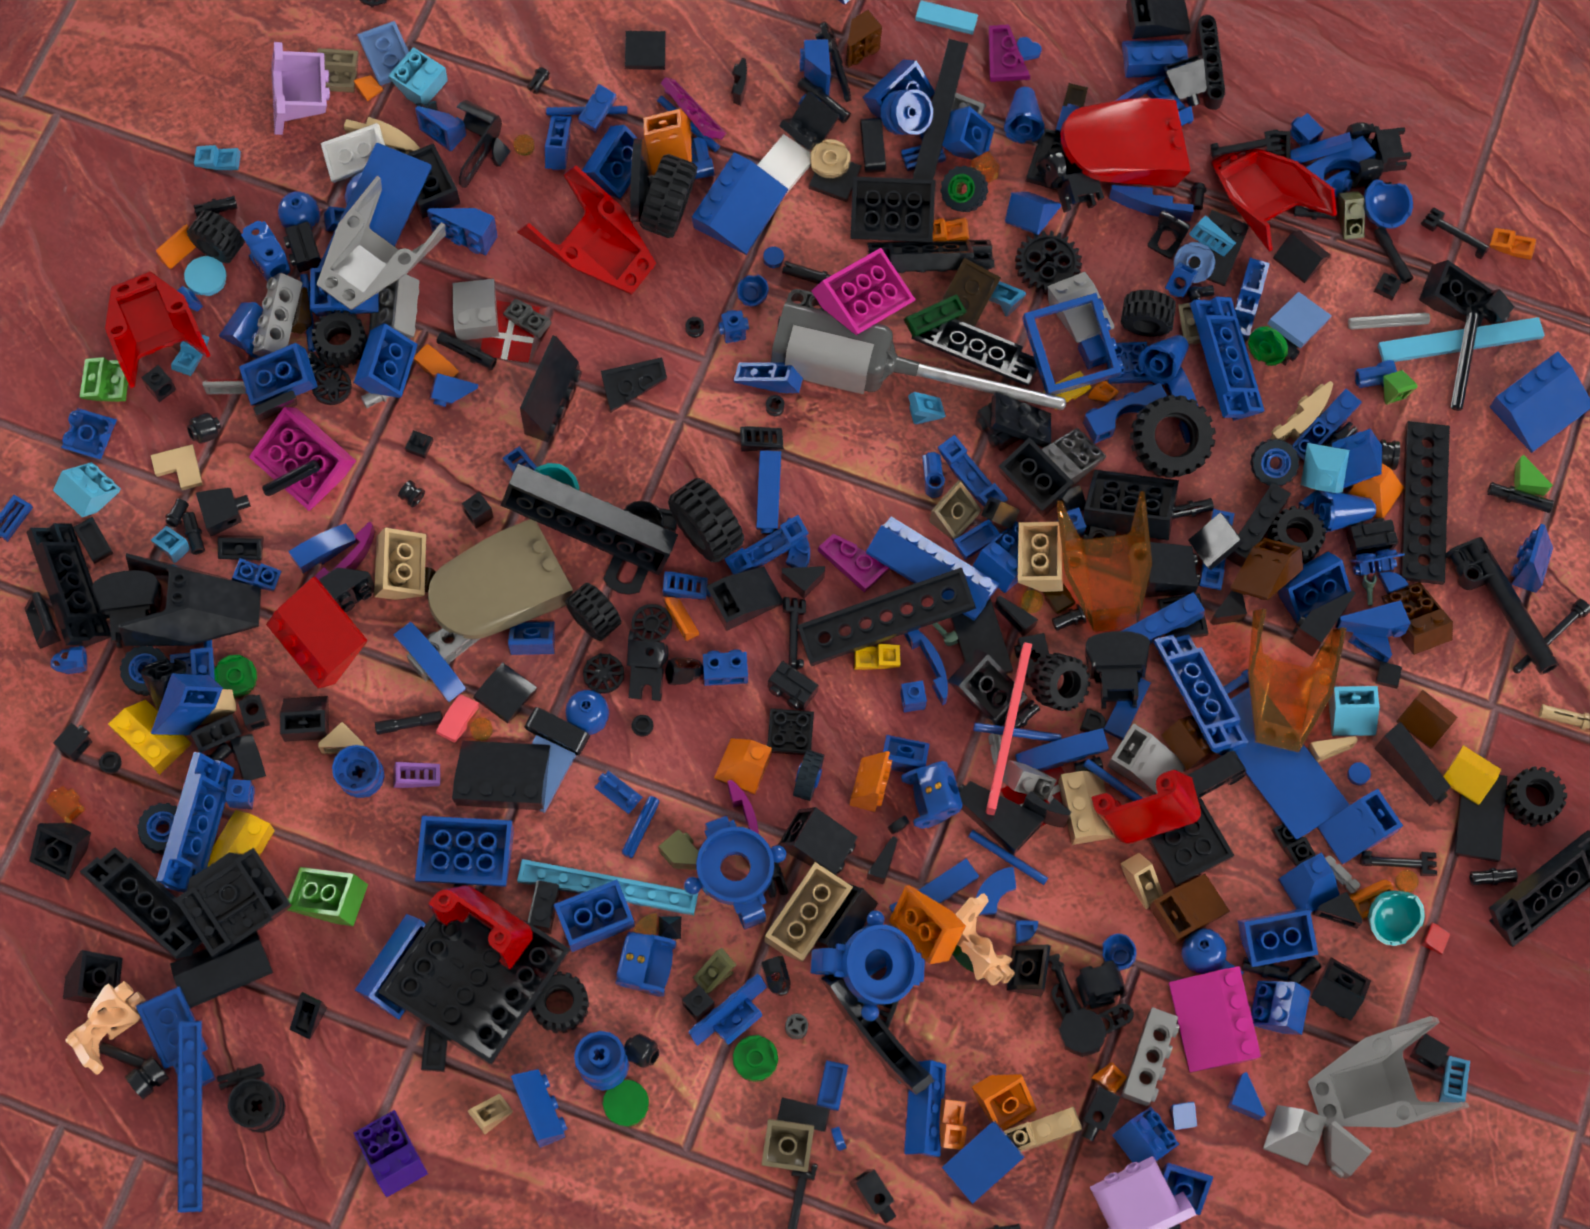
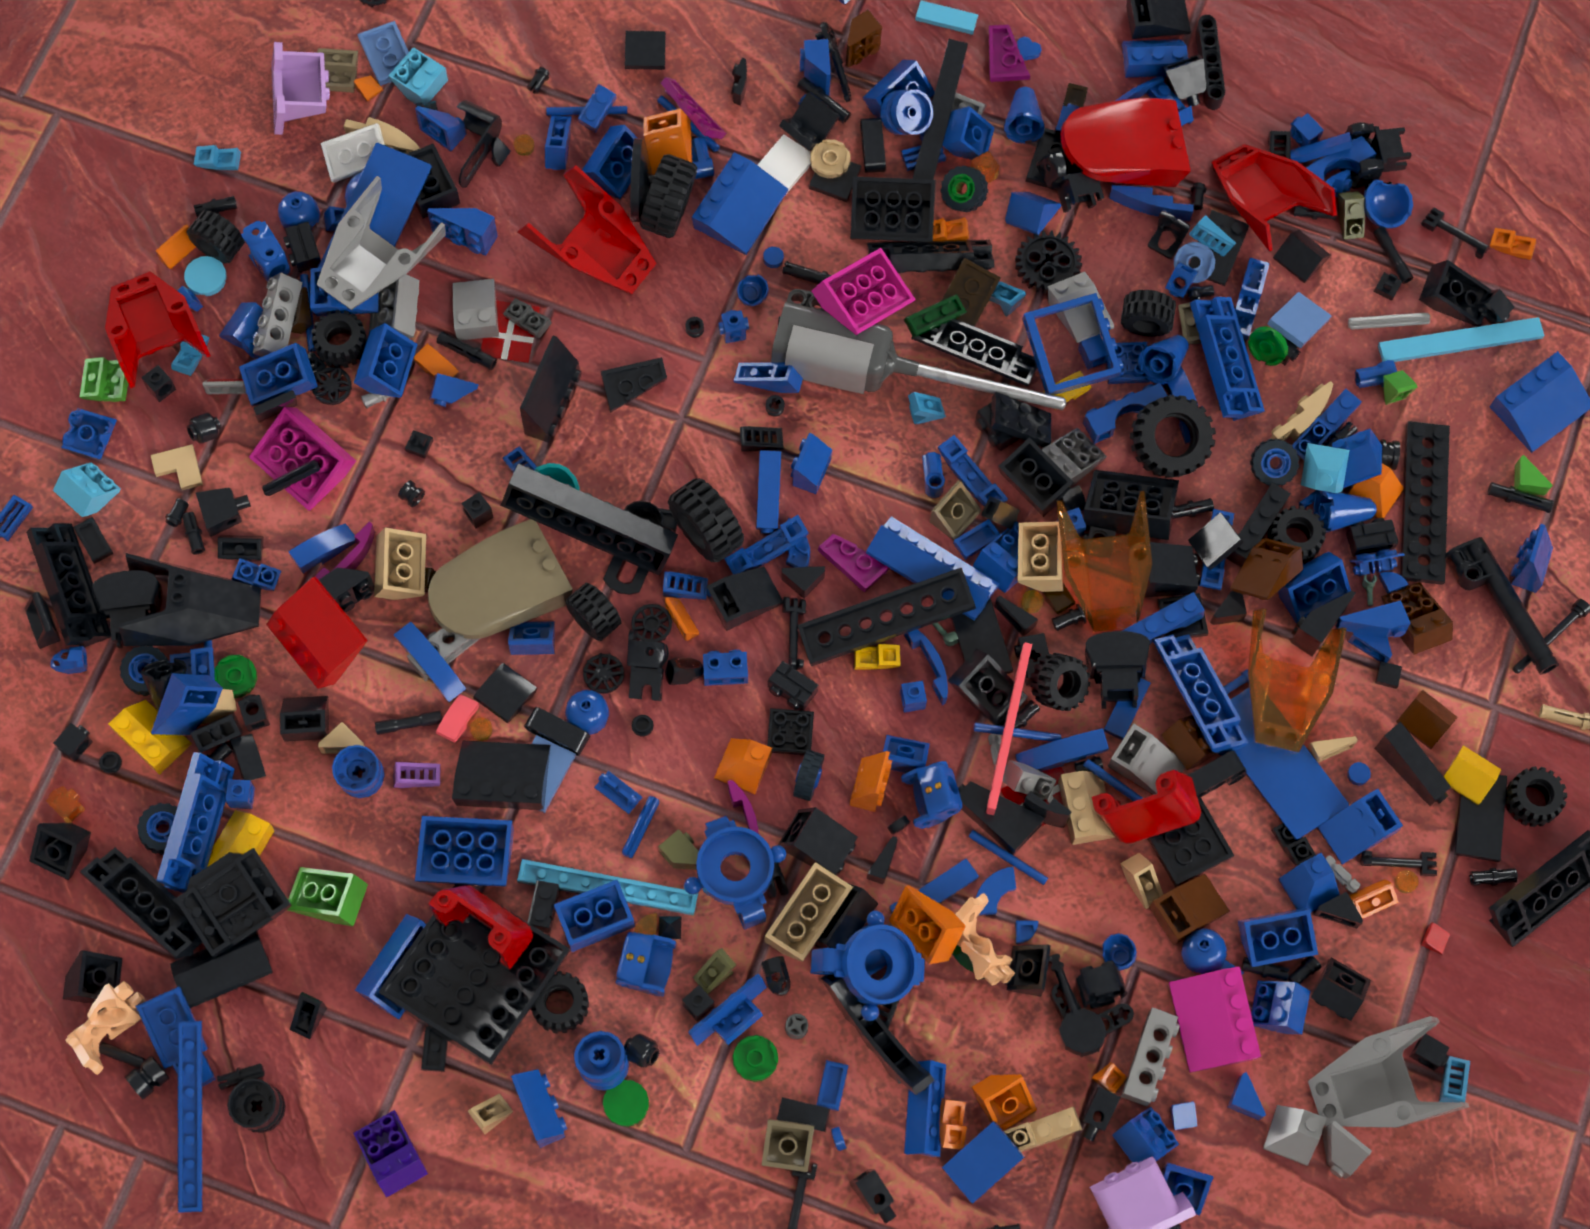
(171, 543): dark azure slope -> none
(811, 464): none -> blue slope
(1092, 721): black tile -> none
(1103, 392): orange slope -> none
(1216, 151): black hinge -> none
(1354, 711): medium azure slope -> none
(1395, 917): teal cylinder -> none
(1465, 361): black axle -> none

